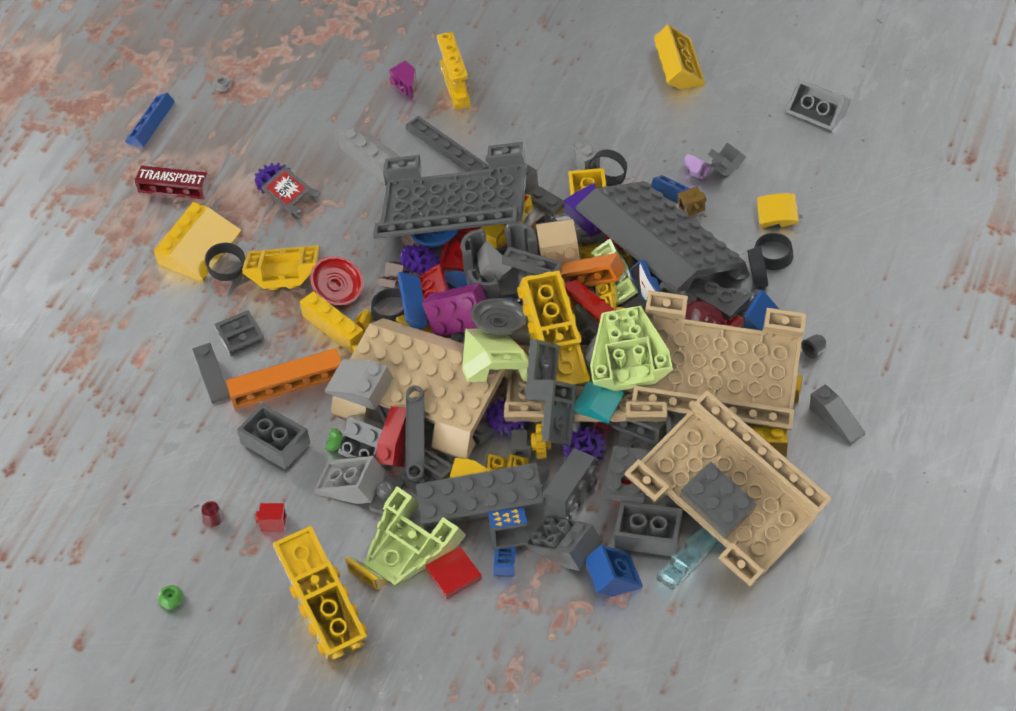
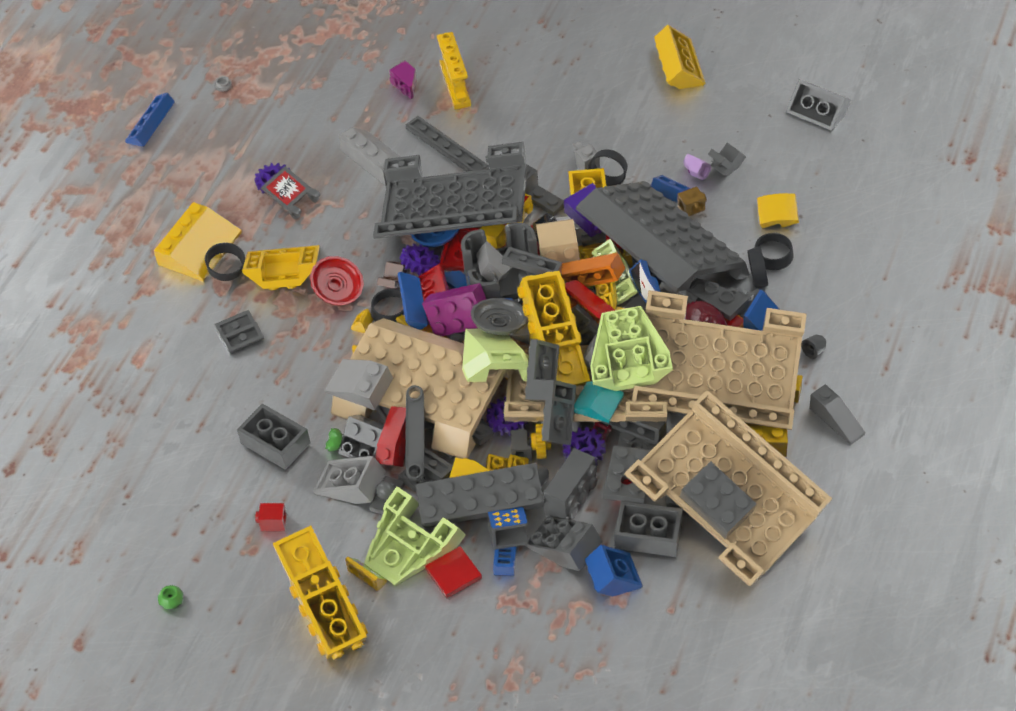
(172, 182): dark red brick -> none
(210, 372): dark grey slope -> none
(211, 514): dark red hat -> none
(283, 378): orange brick -> none
(331, 321): yellow brick -> none
(687, 559): clear light blue slope -> none

